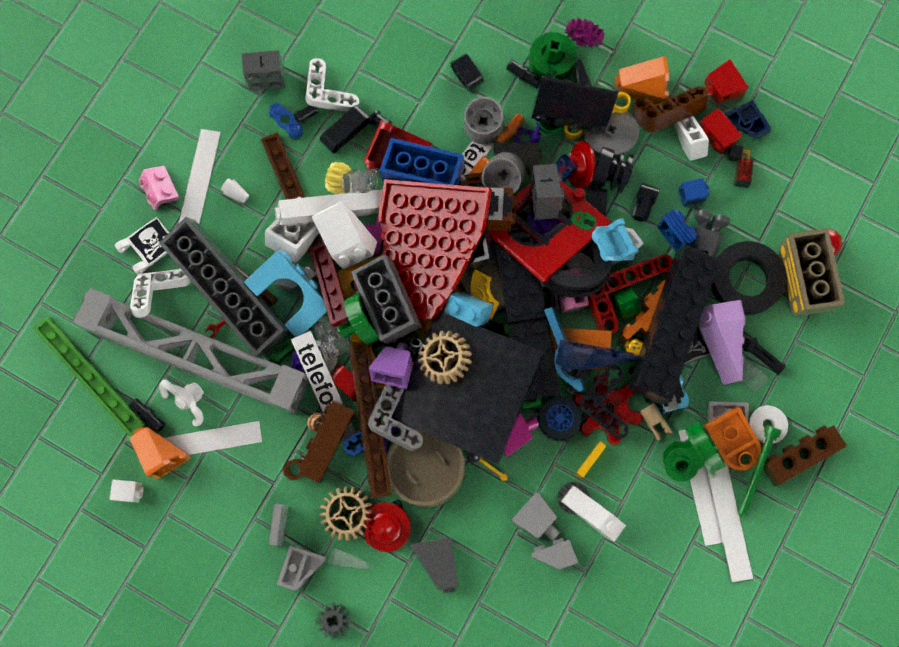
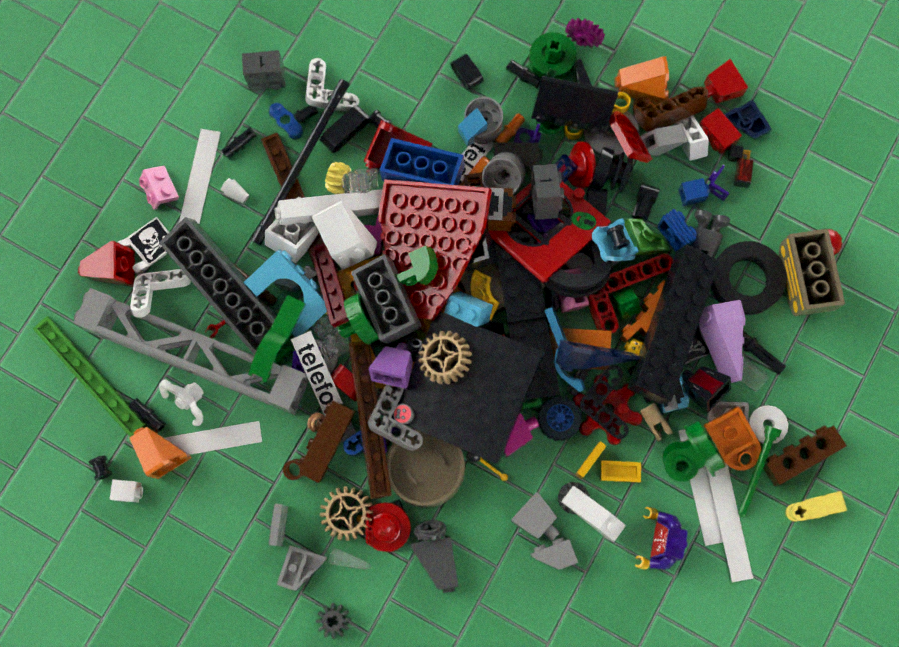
(100, 468): none -> black bush
(110, 265): none -> red slope
(239, 143): none -> black pin
(276, 337): none -> green piece
(337, 95): none -> black piece
(403, 414): none -> tile
(423, 531): none -> dark grey gear
(424, 267): none -> brick
(472, 126): none -> dark azure slope
(618, 237): none -> black bush
(620, 471): none -> yellow tile
(629, 137): none -> red tile
(644, 239): none -> bright green tile
(664, 139): none -> light grey slope
(668, 541): none -> dark purple torso
(706, 386): none -> black torso
(712, 186): none -> dark purple bracket
(817, 507): none -> light yellow piece

